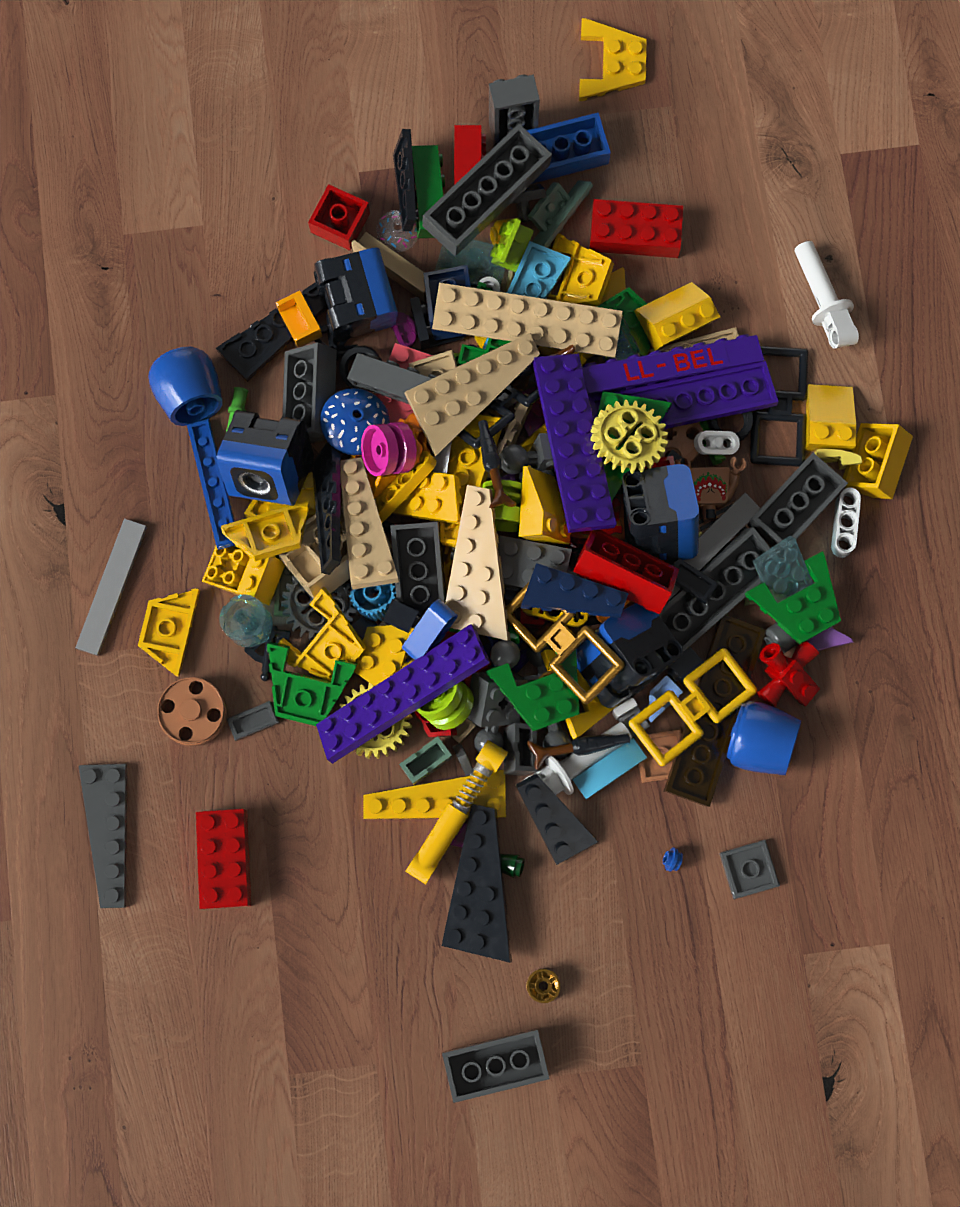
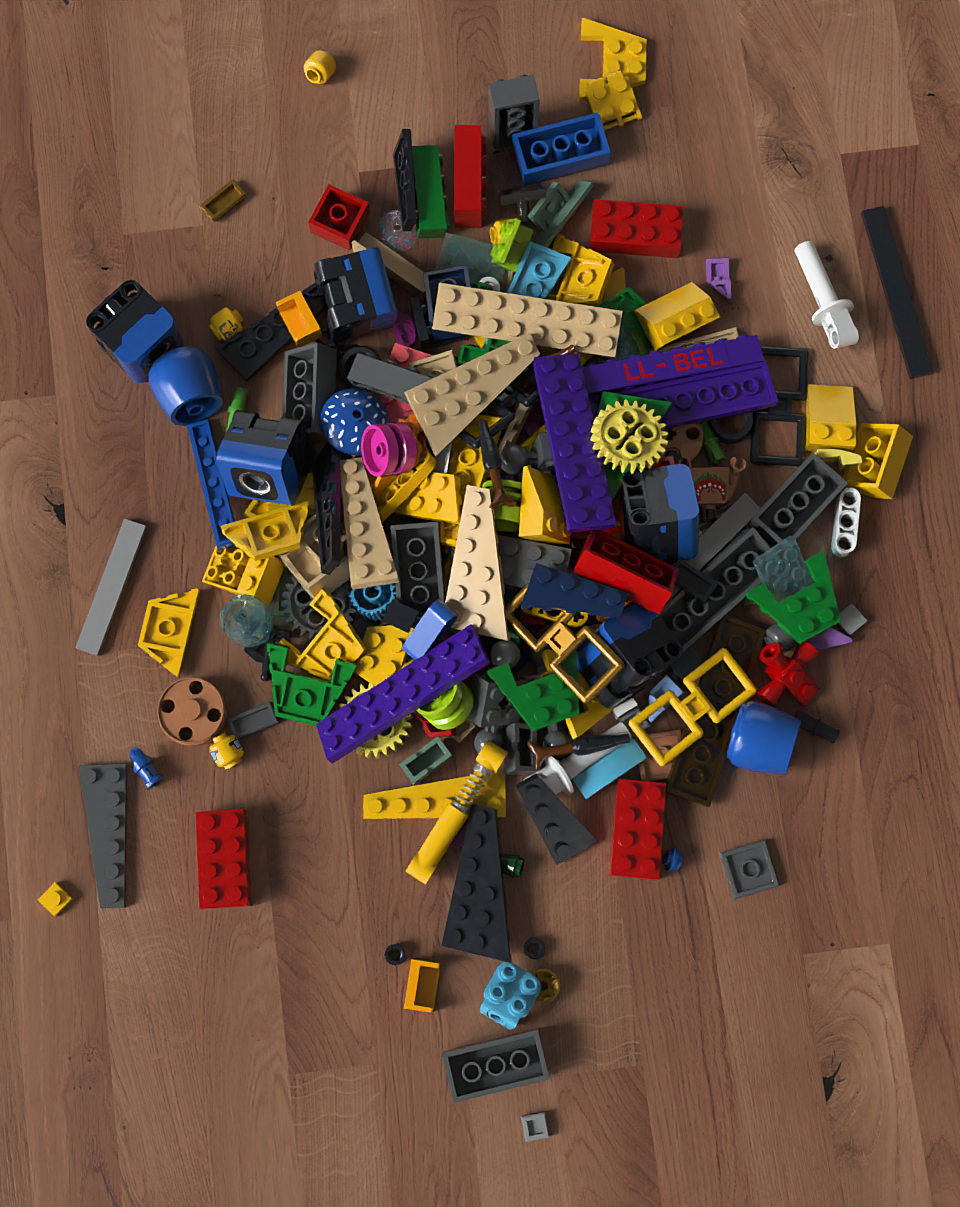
(55, 899): none -> yellow plate
(133, 329): none -> piece
(142, 764): none -> blue piece
(223, 200): none -> pearl gold tile
(226, 324): none -> yellow head
(226, 751): none -> yellow head
(319, 67): none -> yellow head
(389, 949): none -> black axle
(422, 985): none -> light orange panel
(463, 759): dark grey tile -> none
(486, 190): dark grey brick -> none
(509, 995): none -> medium azure piece
(535, 1126): none -> light grey tile
(541, 951): none -> black axle
(613, 100): none -> yellow plate
(637, 829): none -> red brick
(714, 442): white plate -> none
(718, 276): none -> medium lavender slope
(817, 727): none -> black axle
(851, 620): none -> light grey tile
(897, 292): none -> black tile

